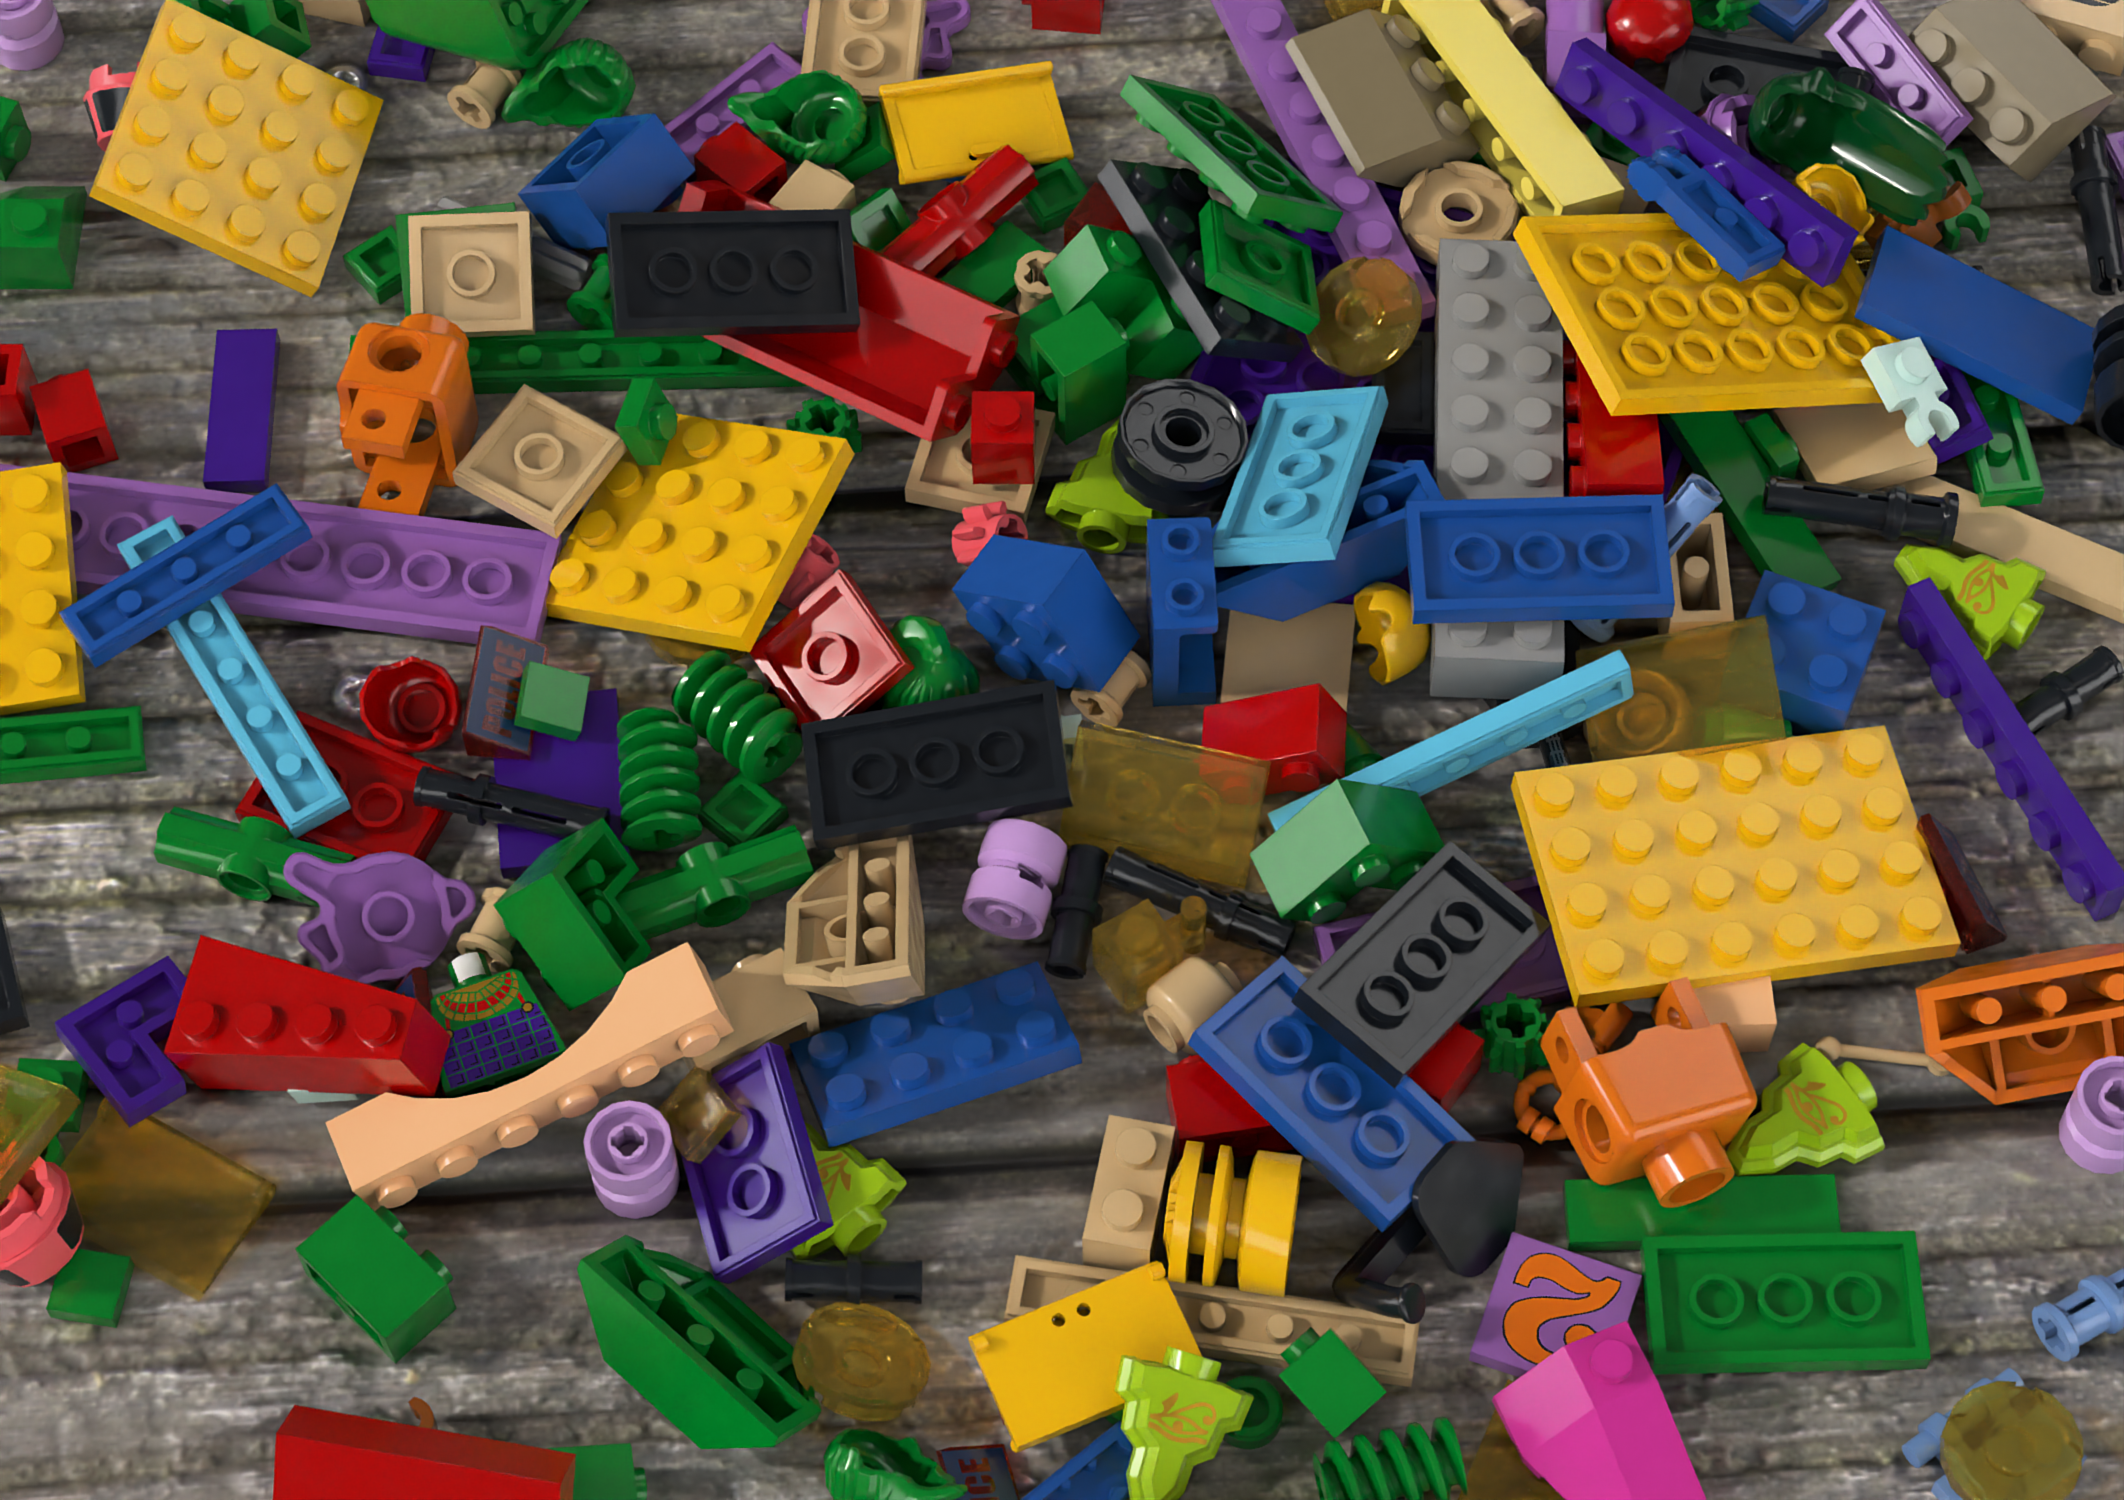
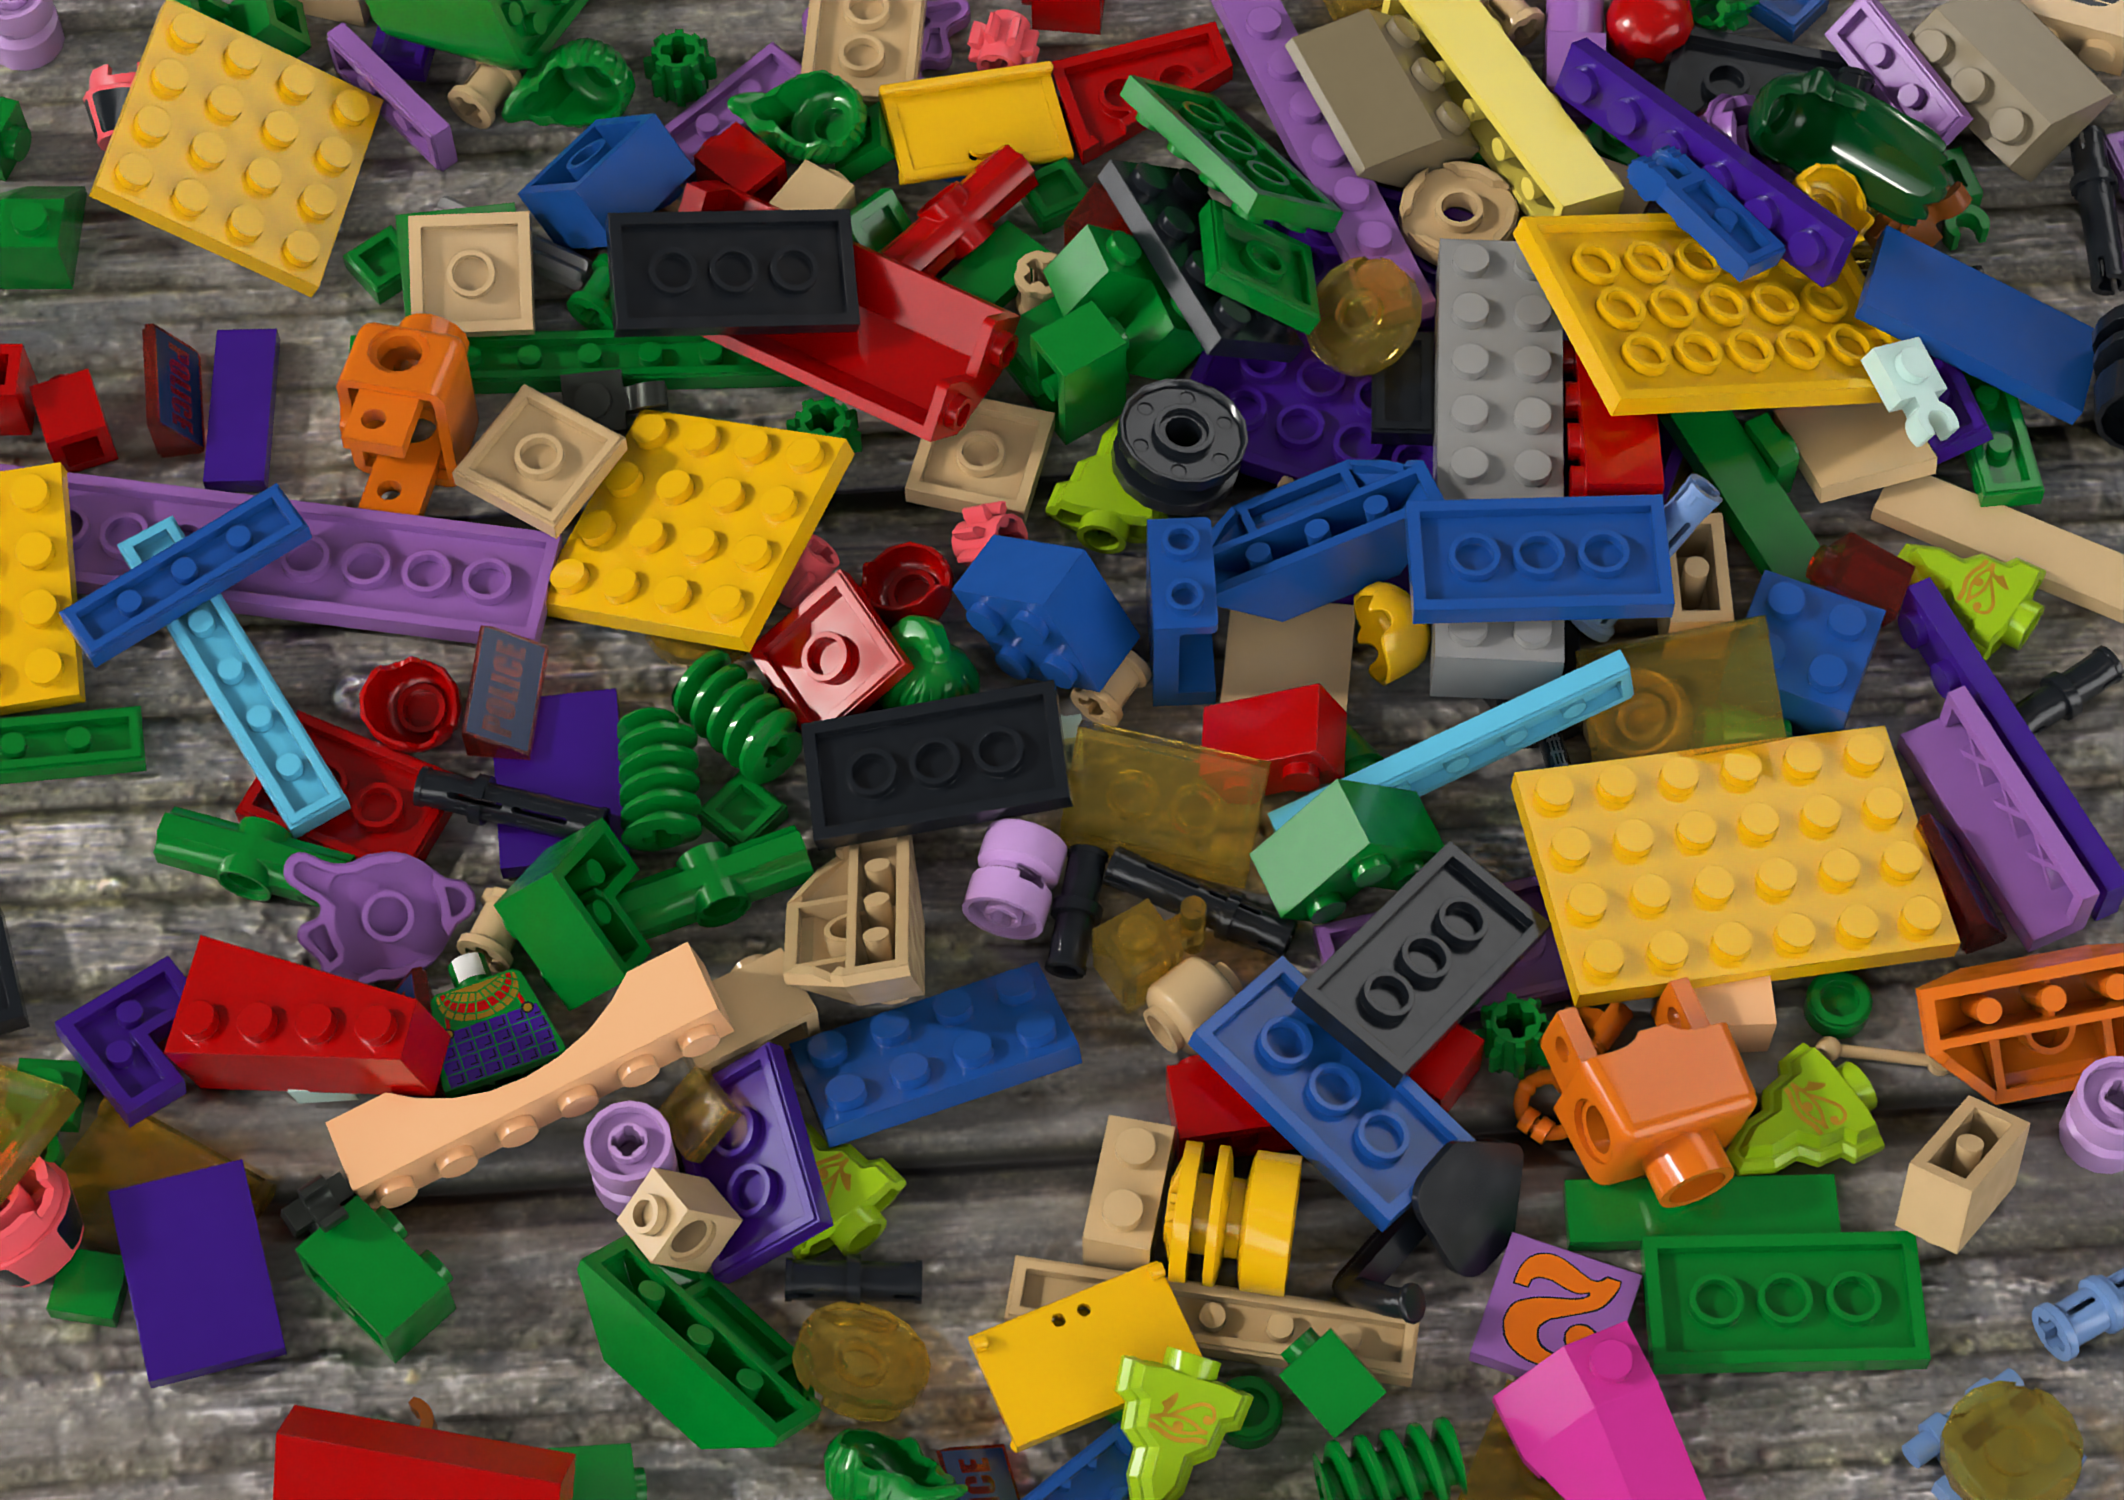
(173, 393): none -> slope
(196, 1273): none -> dark purple tile
(318, 1205): none -> pearl dark grey plate
(401, 104): none -> medium lavender tile
(552, 701): green tile -> none
(607, 401): none -> pearl dark grey plate
(646, 421): green plate -> none
(679, 1220): none -> tan brick
(680, 67): none -> green gear
(908, 582): none -> red hair
(1003, 41): none -> coral gear
(1003, 437): red brick -> none
(1092, 82): none -> red wing
(1299, 477): medium azure tile -> none
(1837, 1004): none -> green tile
(1862, 573): none -> clear red brick
(1890, 512): black pin -> none
(1962, 1174): none -> tan brick
(2000, 823): none -> medium lavender fence

